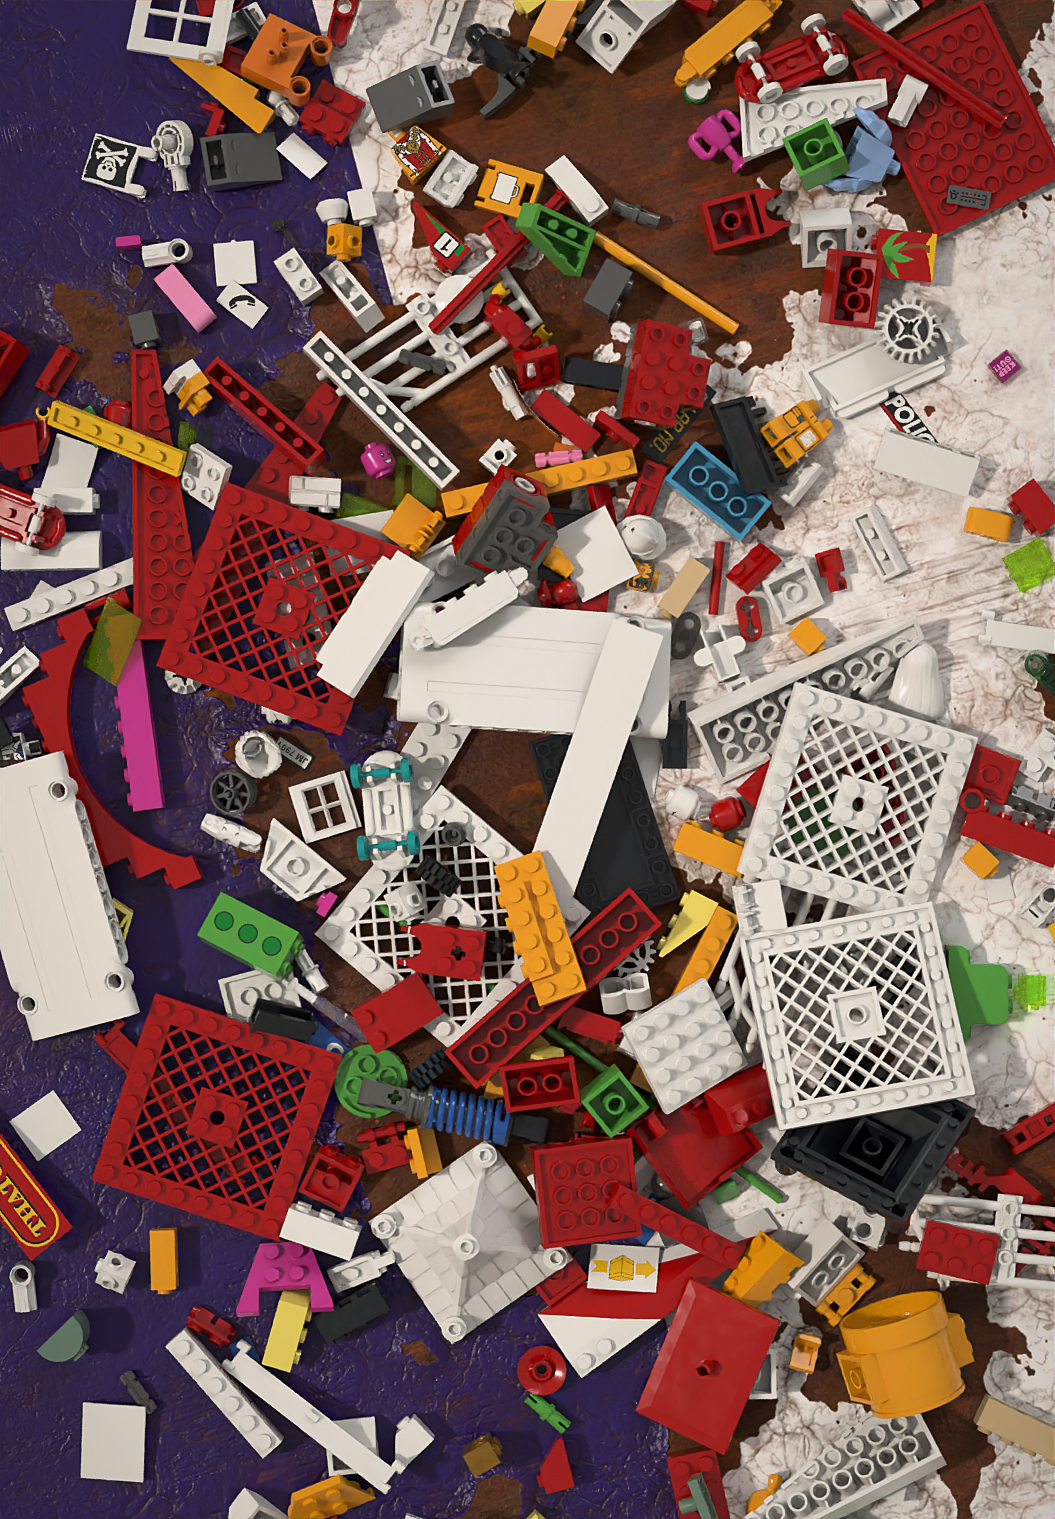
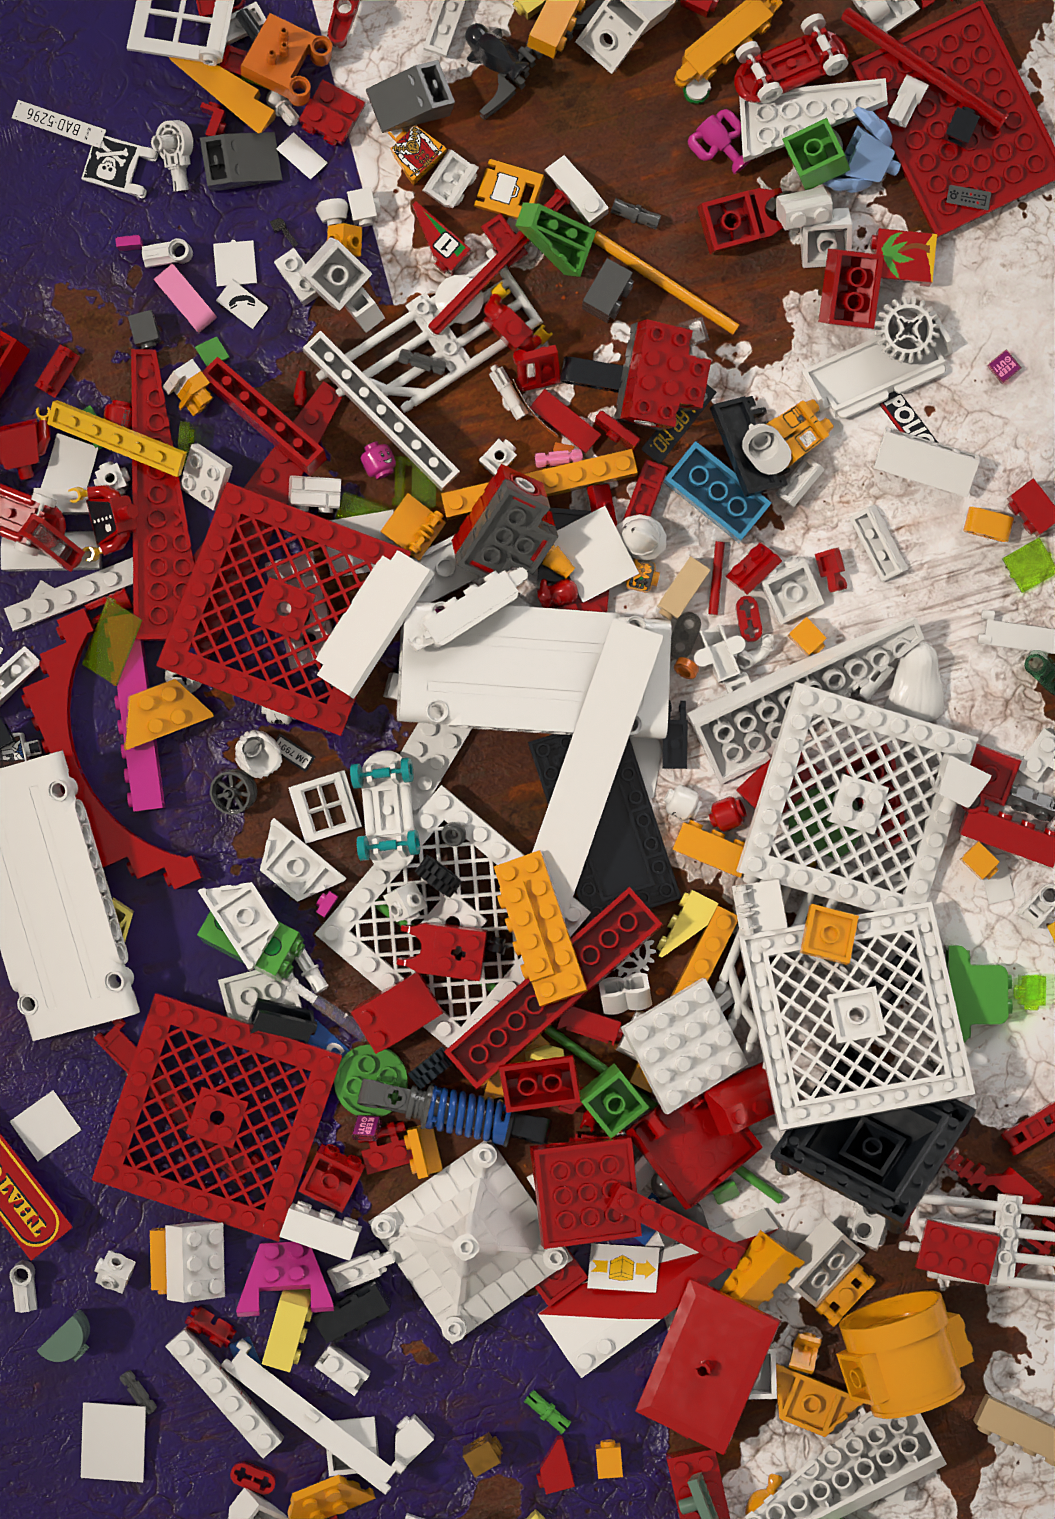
(52, 542): none -> red window
(58, 123): none -> white sticker
(110, 516): none -> red torso
(121, 476): none -> white brick
(161, 712): none -> light orange wing
(195, 1261): none -> white brick
(210, 350): none -> bright green slope
(231, 833): white hinge -> none
(243, 919): none -> white wing
(250, 1483): none -> red beam
(300, 391): none -> red piece
(335, 273): none -> white brick
(342, 1369): none -> white brick
(366, 1128): none -> tile
(545, 1382): red dish -> none
(609, 1459): none -> light orange brick
(686, 668): none -> orange tile
(750, 658): none -> white piece
(766, 449): none -> white piece
(804, 208): none -> white brick
(811, 1402): none -> light orange wing
(829, 934): none -> light orange plate
(958, 783): none -> white torso
(961, 126): none -> black brick

